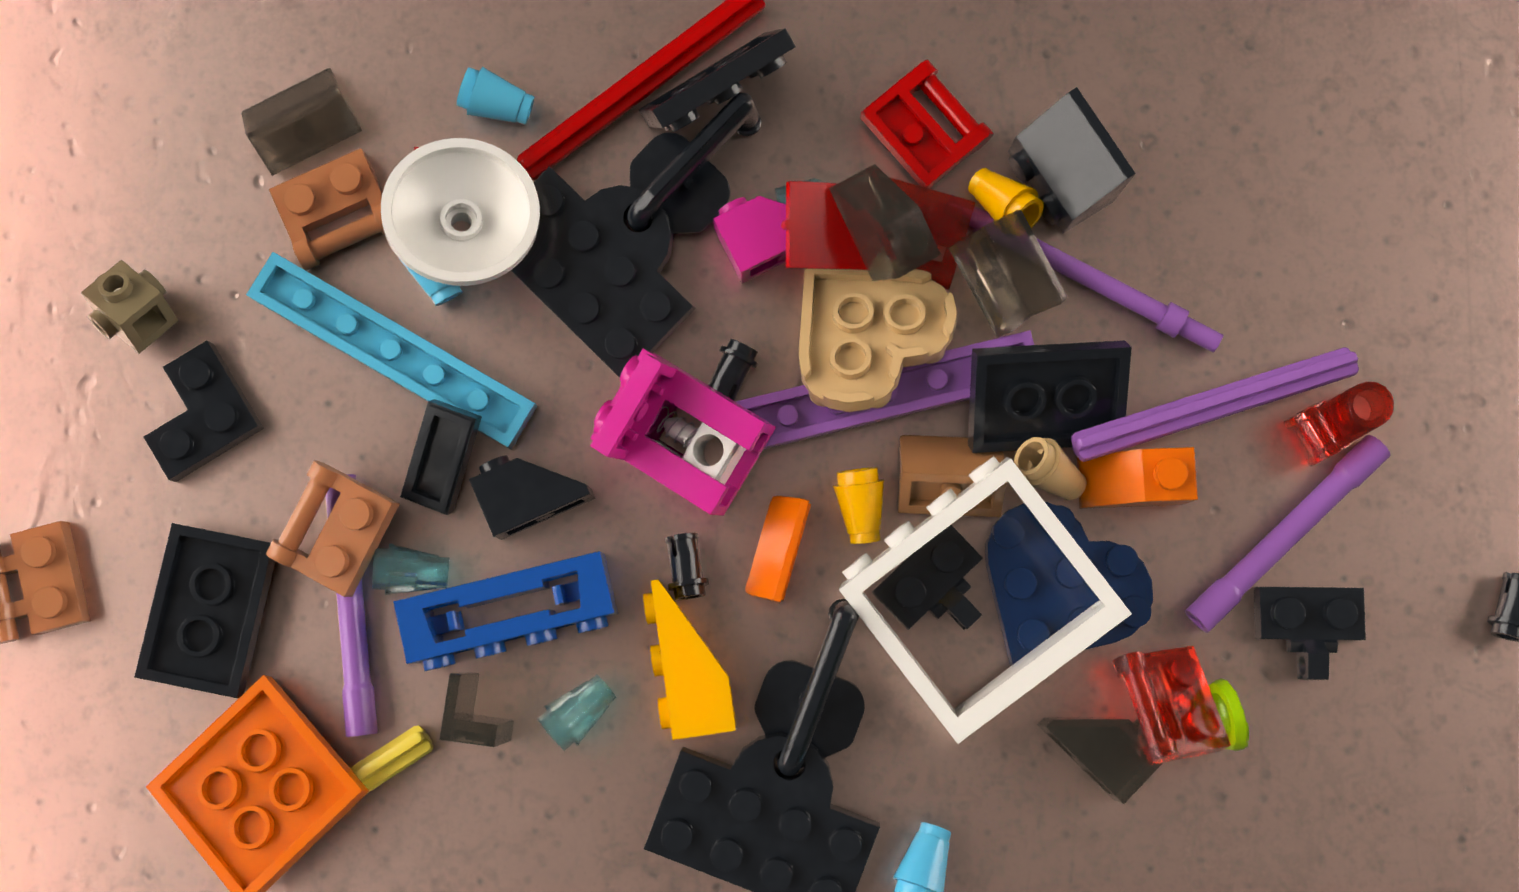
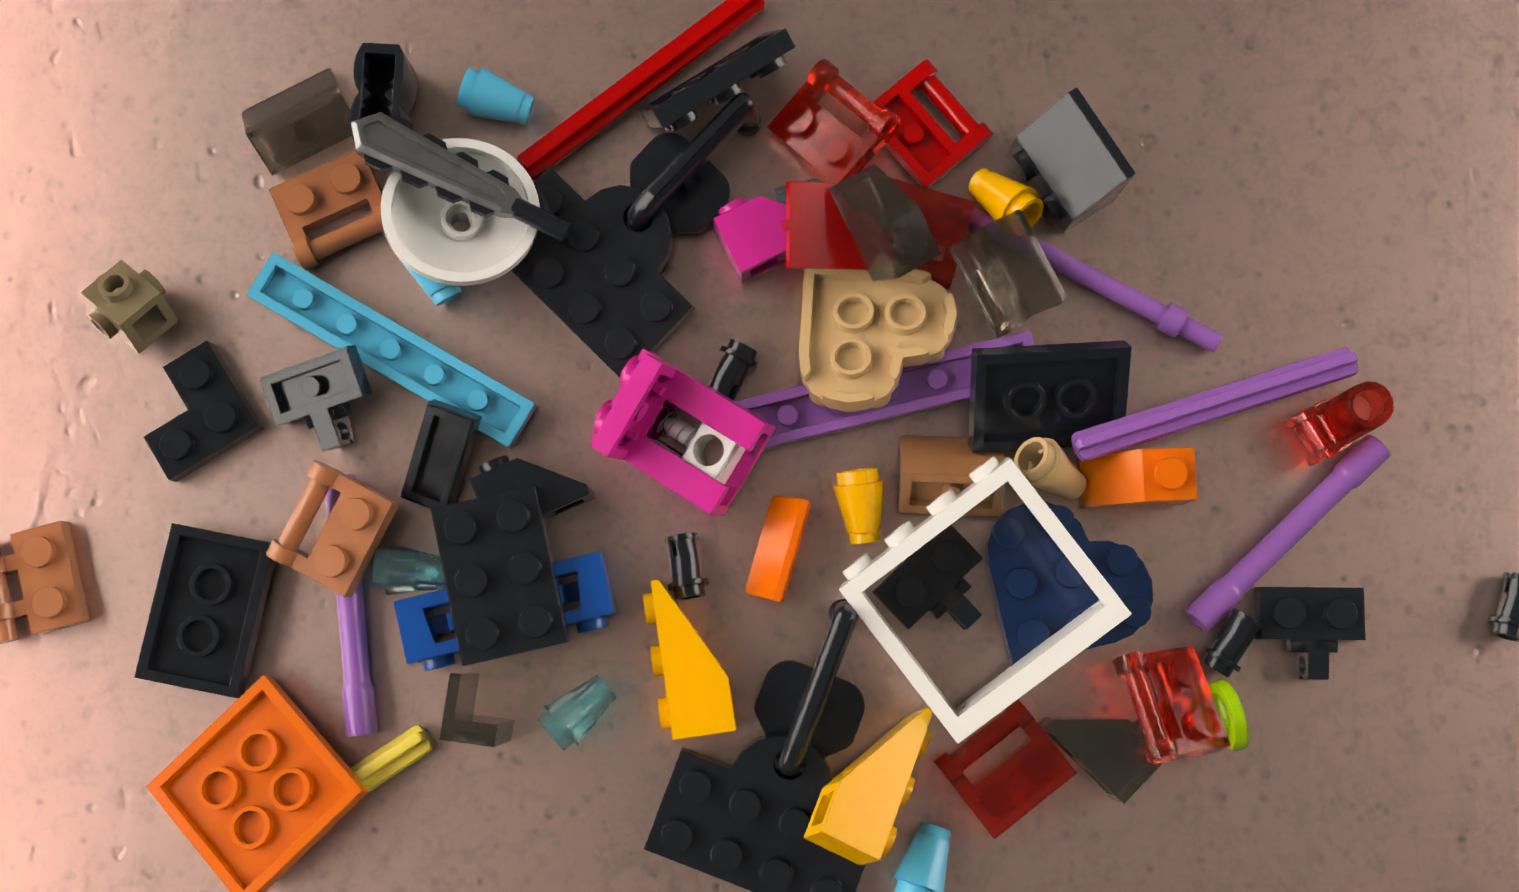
(319, 394): none -> hinge
(383, 82): none -> black brick
(424, 161): none -> flat silver sword
(500, 575): none -> black plate
(823, 138): none -> clear red plate
(862, 801): none -> yellow slope
(1016, 781): none -> clear red plate
(1231, 643): none -> black pin

